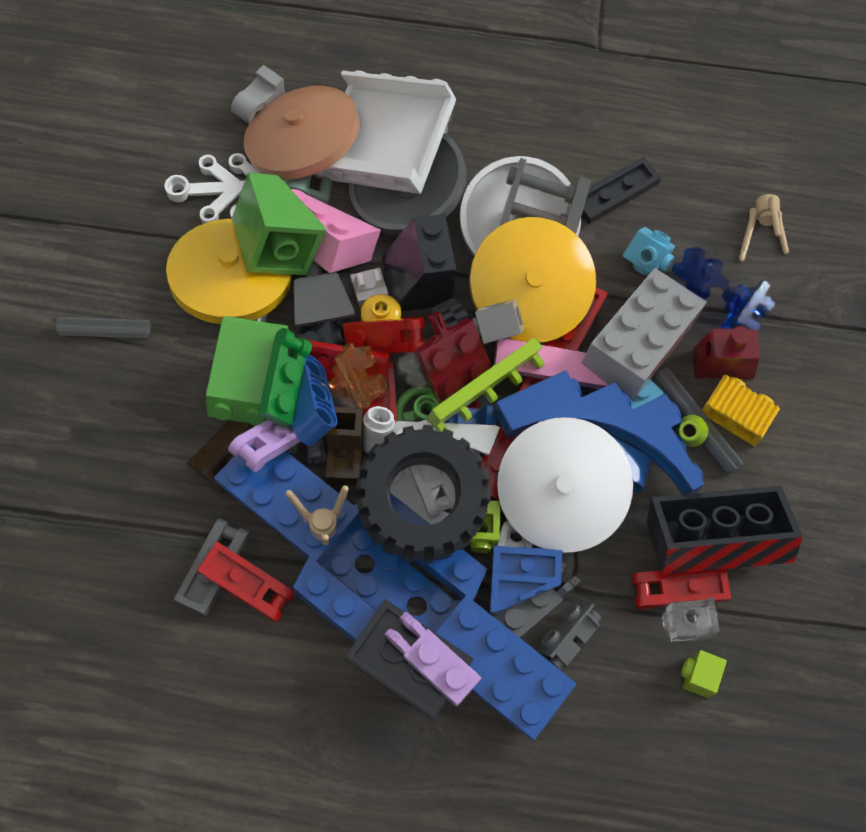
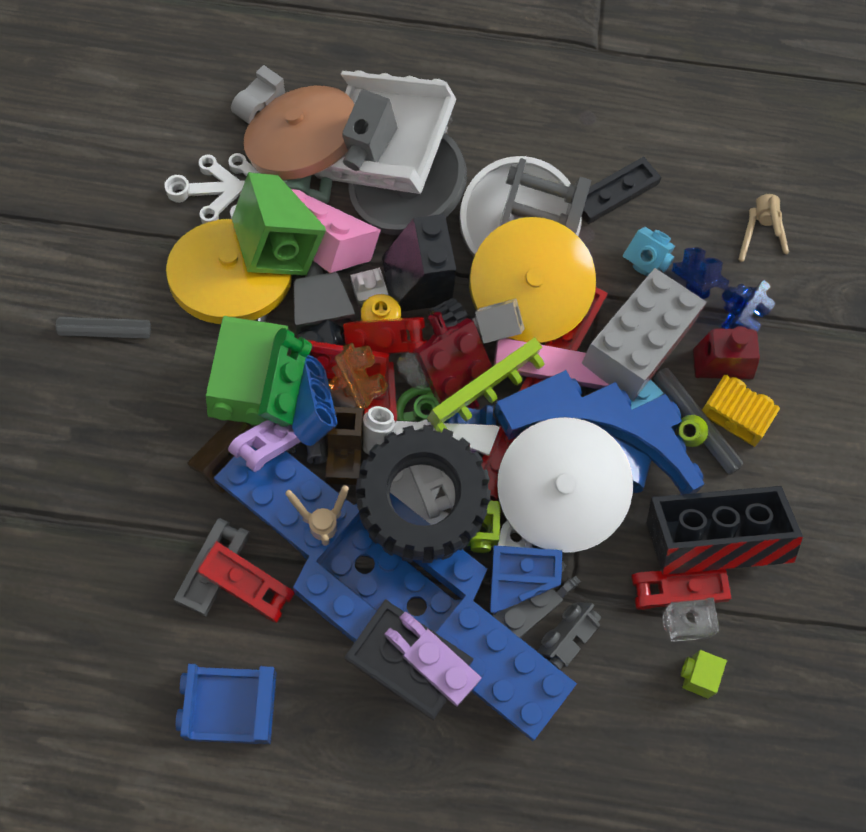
(227, 705): none -> blue panel
(368, 129): none -> dark grey torso

